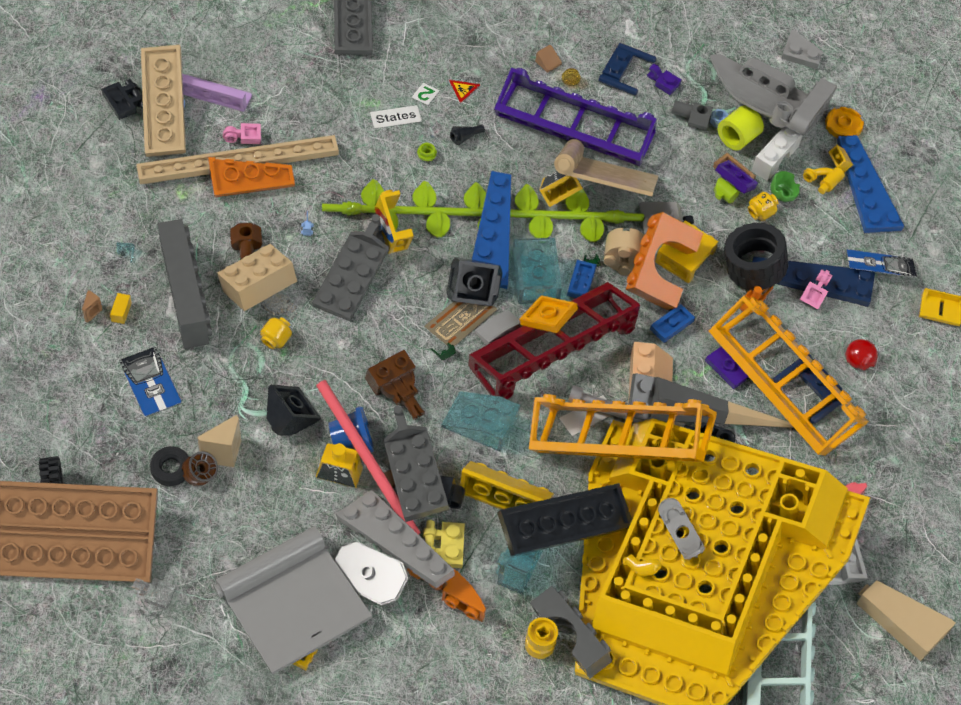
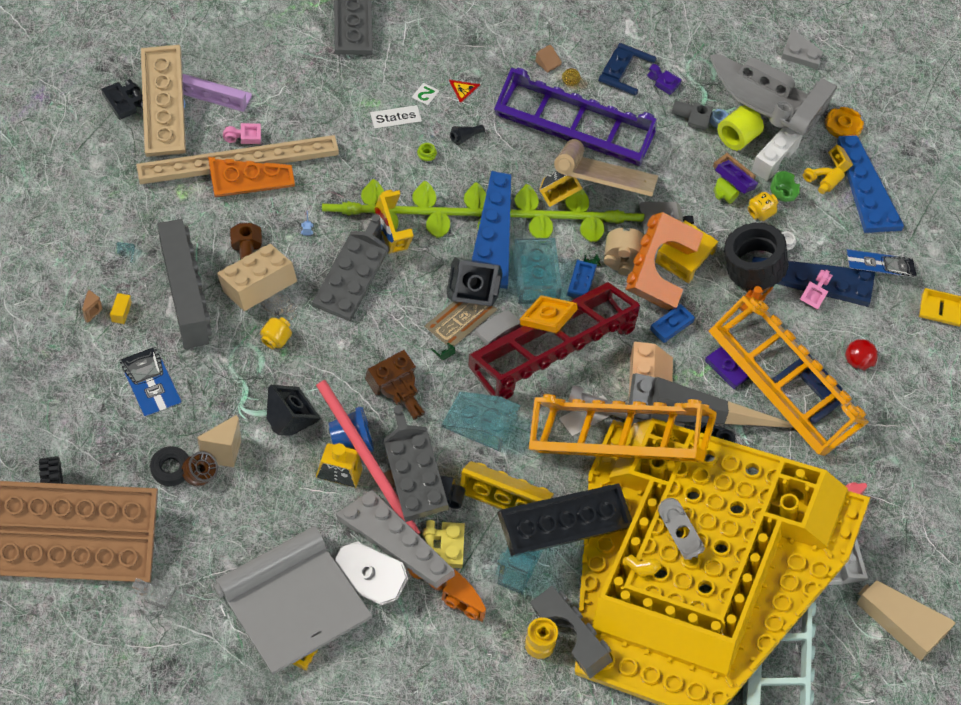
(790, 240): none -> white plate

